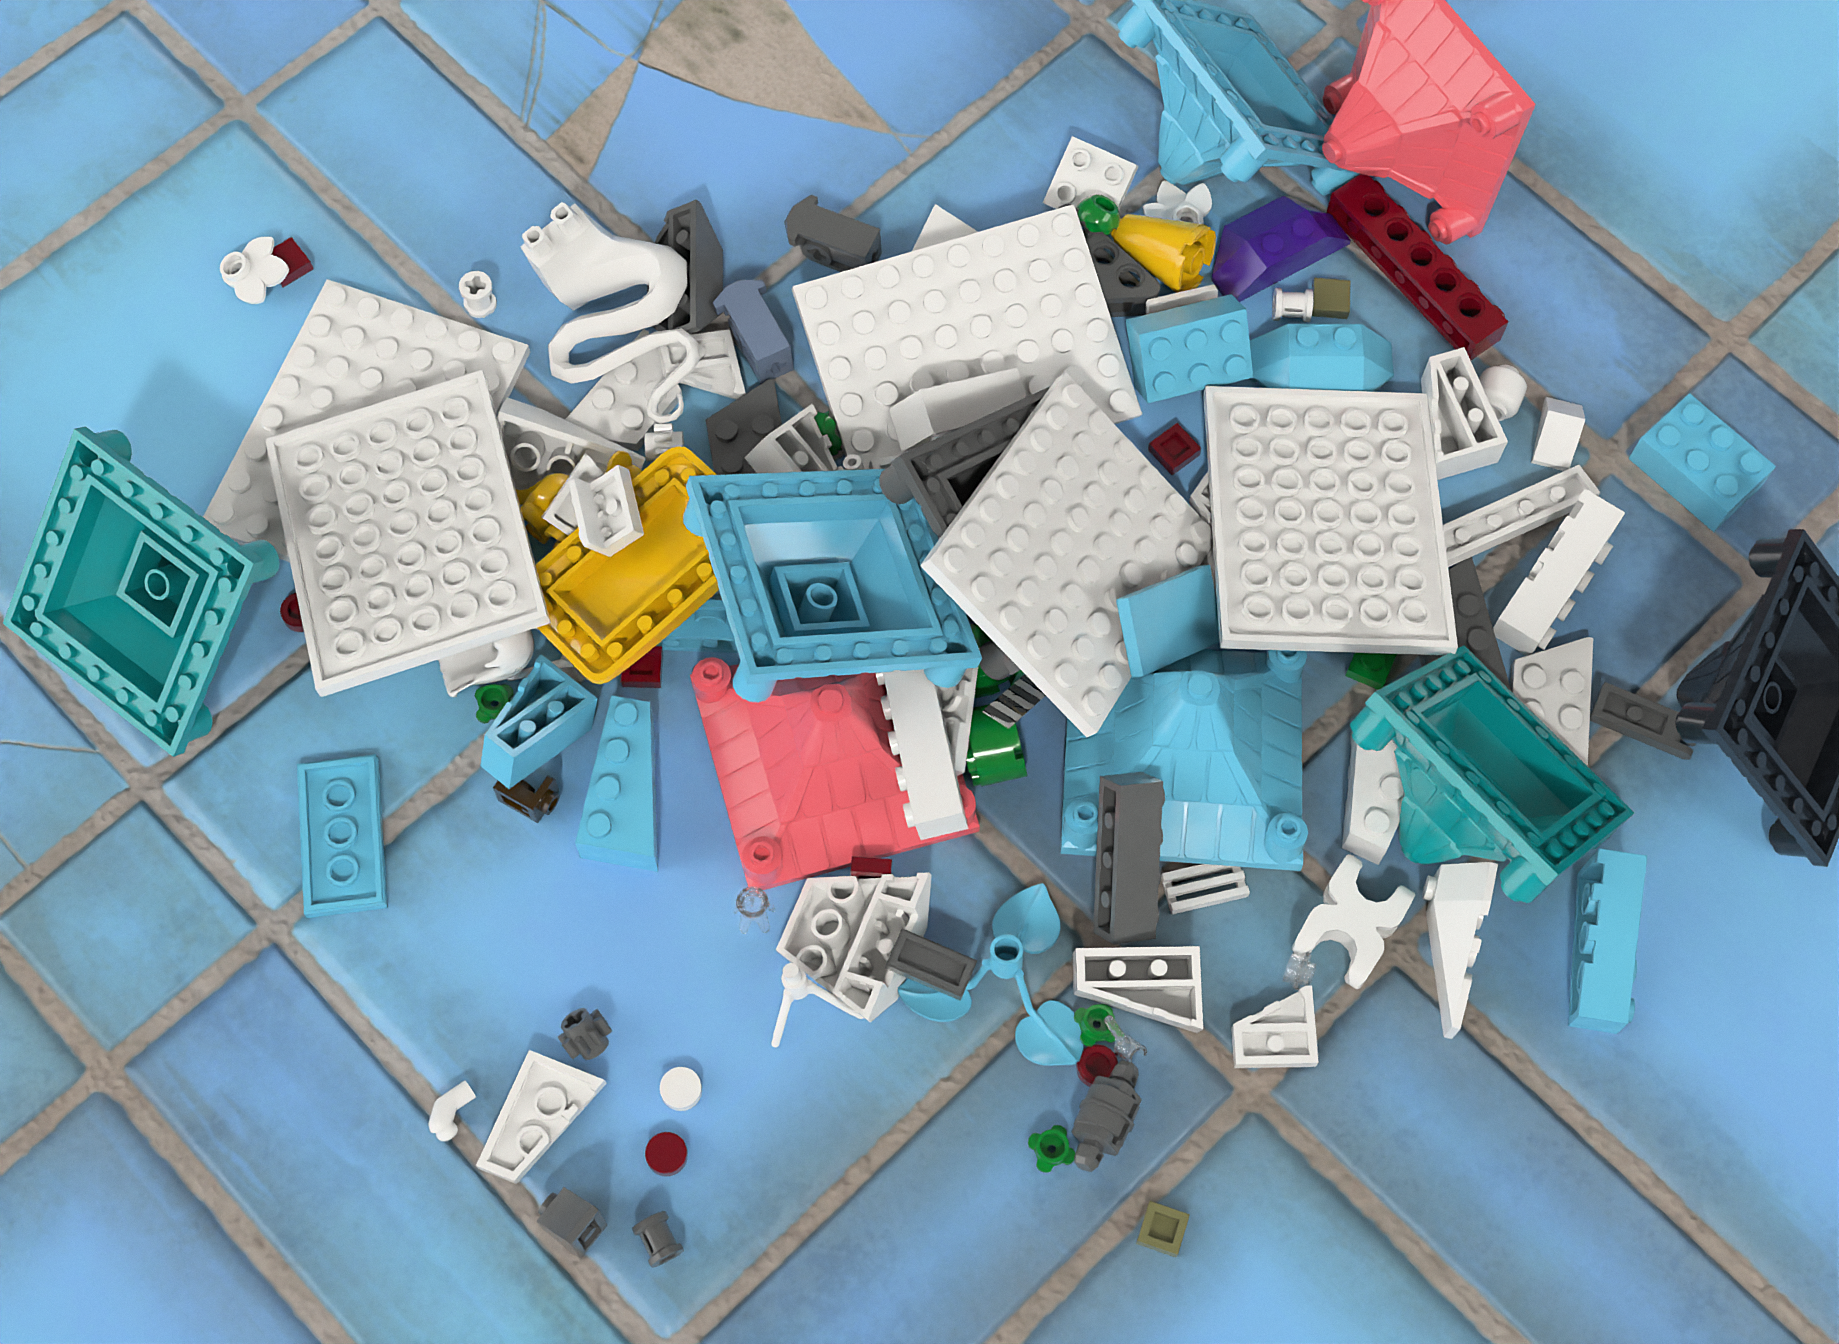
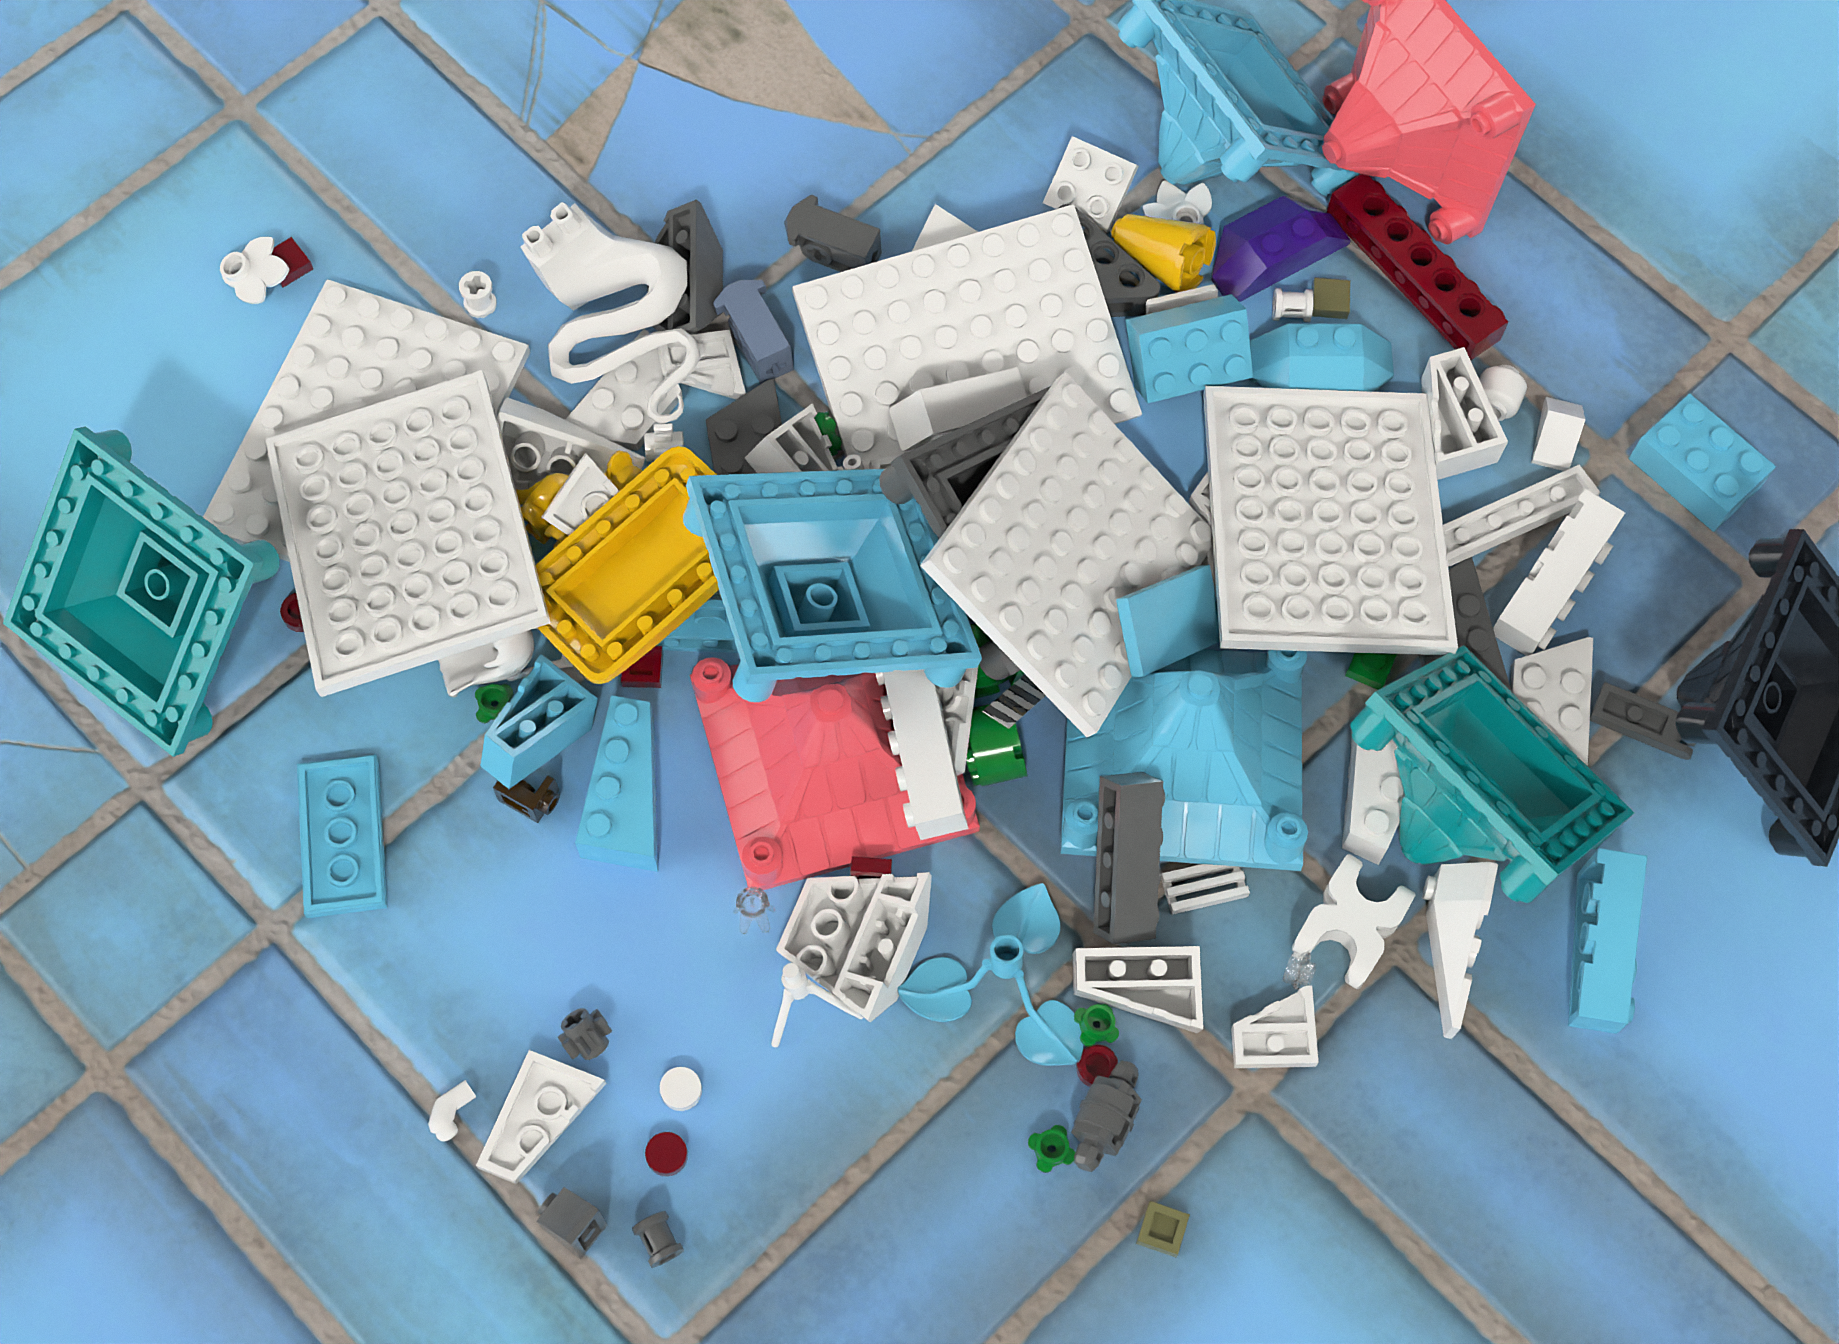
(607, 511): white bracket -> none
(931, 964): dark grey tile -> none
(1099, 214): green plate -> none
(1125, 1044): clear hand -> none
(1174, 449): dark red tile -> none

